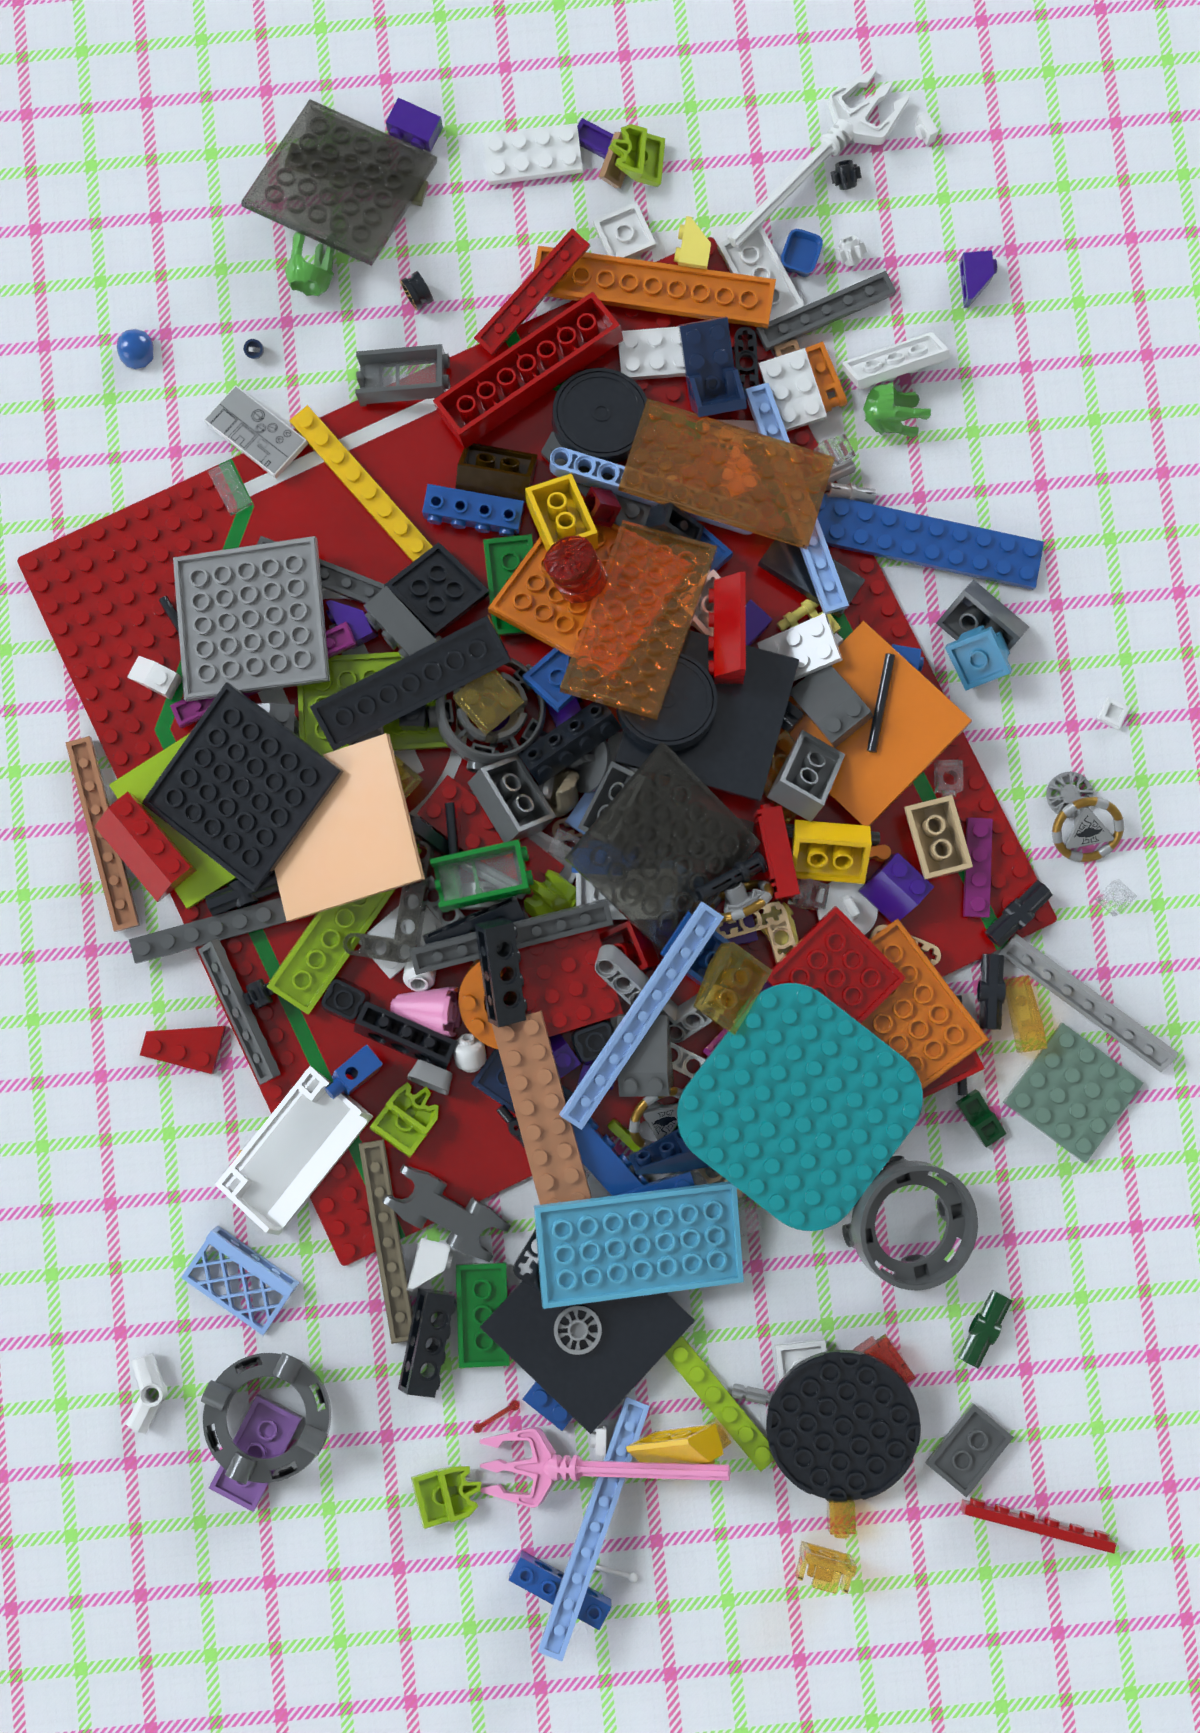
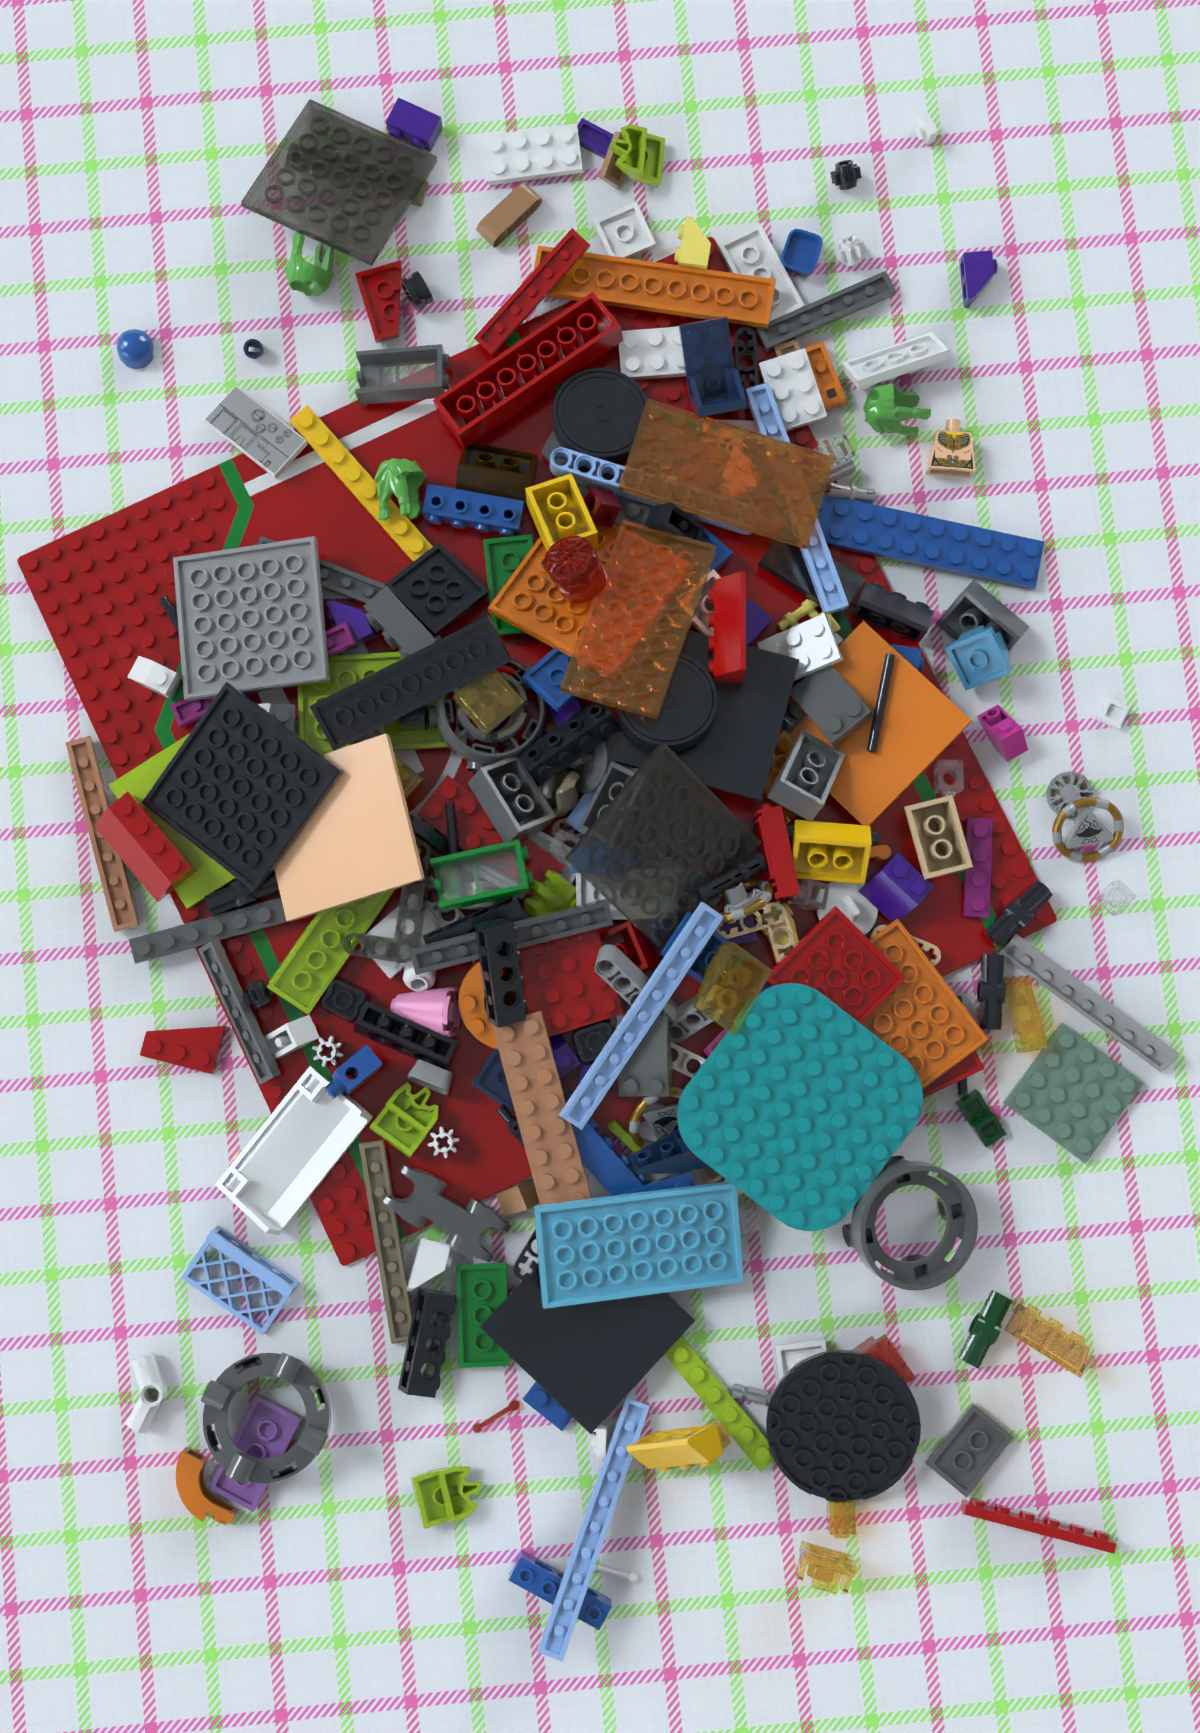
(194, 1491): none -> orange arch
(230, 488): clear plate -> none
(291, 1037): none -> white slope
(320, 1049): none -> white gear
(382, 297): none -> red wing
(403, 480): none -> bright green piece
(436, 1143): none -> white gear
(469, 1053): white head -> none
(509, 214): none -> medium nougat beam
(518, 1198): none -> medium nougat slope
(547, 1467): bright pink piece -> none
(577, 1330): light grey wheel -> none
(848, 126): white piece -> none
(893, 612): none -> black slope
(951, 452): none -> torso
(1003, 733): none -> dark pink slope
(1049, 1338): none -> clear yellow slope

